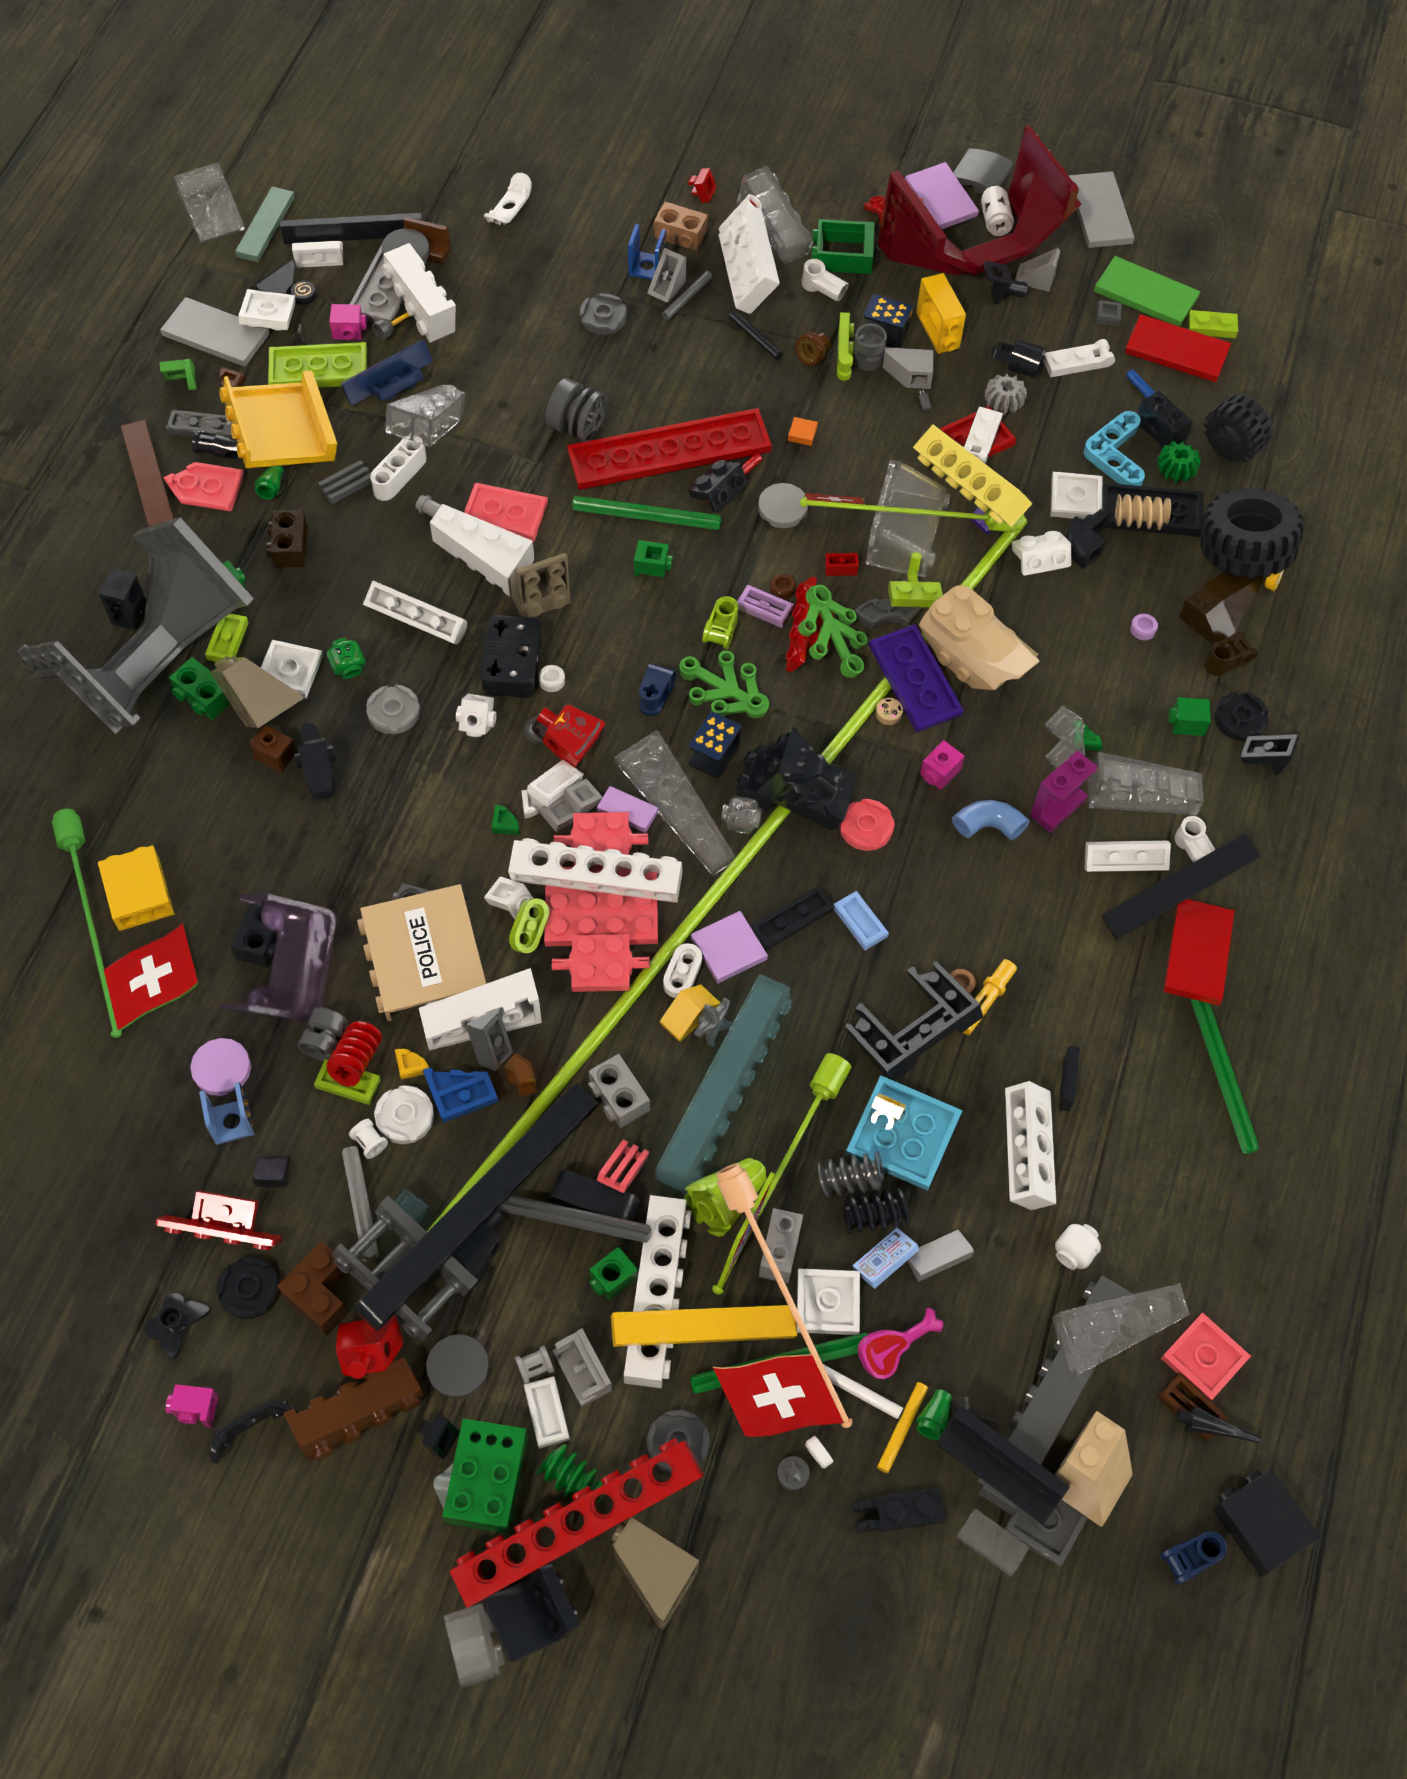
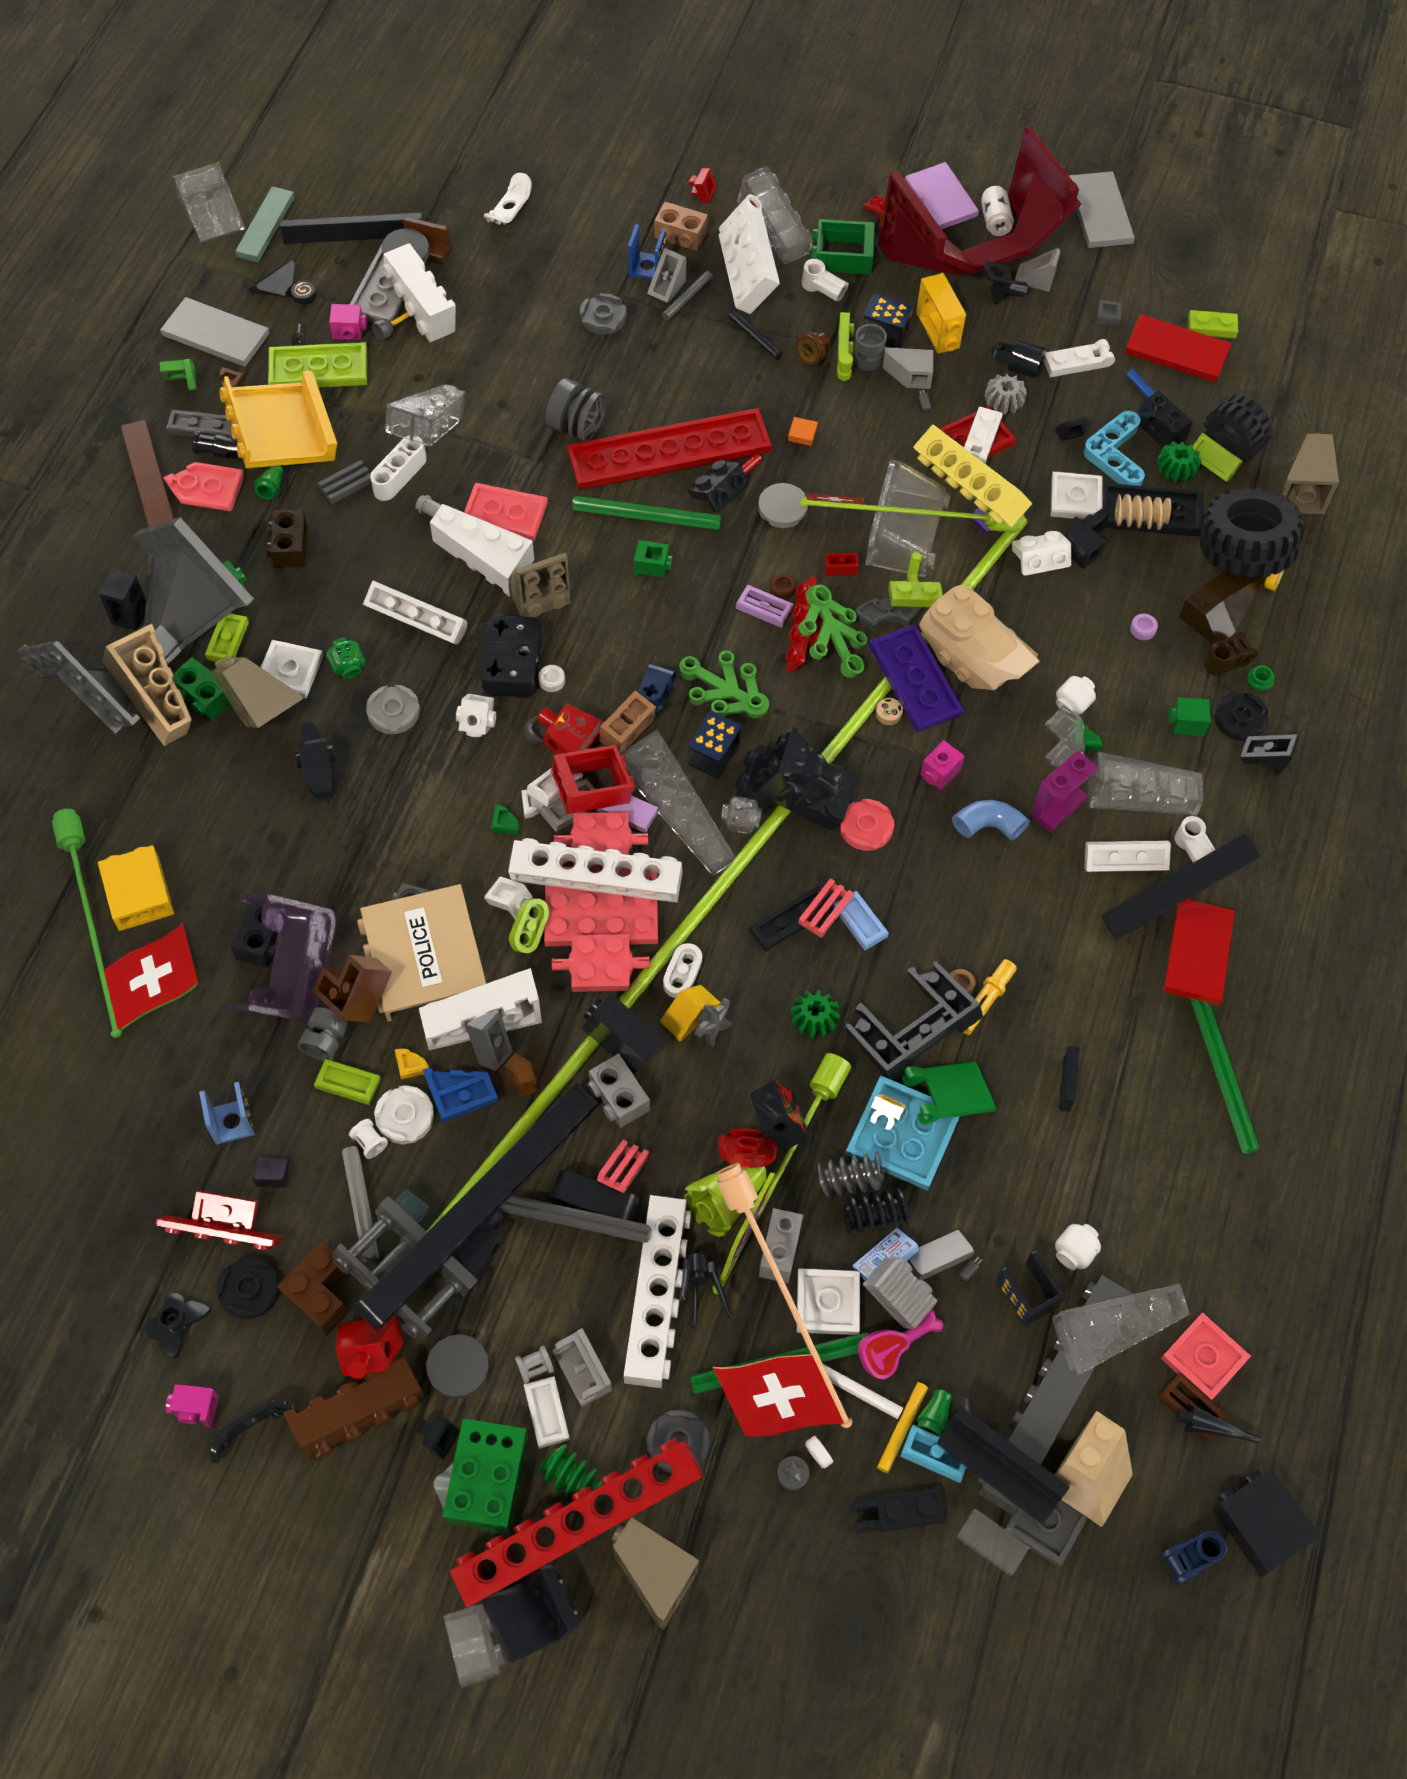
(149, 683): none -> tan wedge
(220, 1065): lavender tile -> none
(267, 310): white plate -> none
(272, 748): reddish brown brick -> none
(318, 254): white panel -> none
(353, 1053): red piece -> none
(355, 989): none -> reddish brown brick
(390, 375): dark blue bracket -> none
(588, 760): none -> red window
(617, 1262): green brick -> none
(621, 1031): none -> black brick
(627, 722): none -> medium nougat brick
(696, 1272): none -> black plant
(702, 1325): yellow tile -> none
(721, 626): lime piece -> none
(723, 1083): clear light blue brick -> none
(729, 946): lavender tile -> none
(747, 1148): none -> red tile
(778, 1104): none -> black torso
(815, 1024): none -> green gear
(837, 891): none -> coral tile
(901, 1292): none -> light grey brick
(923, 1450): none -> medium azure brick
(954, 1090): none -> green flag
(969, 1269): none -> dark grey piece
(982, 169): slope -> none
(1030, 1146): white brick -> none
(1045, 1281): none -> black piece
(1072, 428): none -> black slope
(1076, 694): none -> white head
(1147, 291): bright green tile -> none
(1217, 457): none -> lime tile
(1261, 672): none -> green plate
(1313, 475): none -> dark tan slope

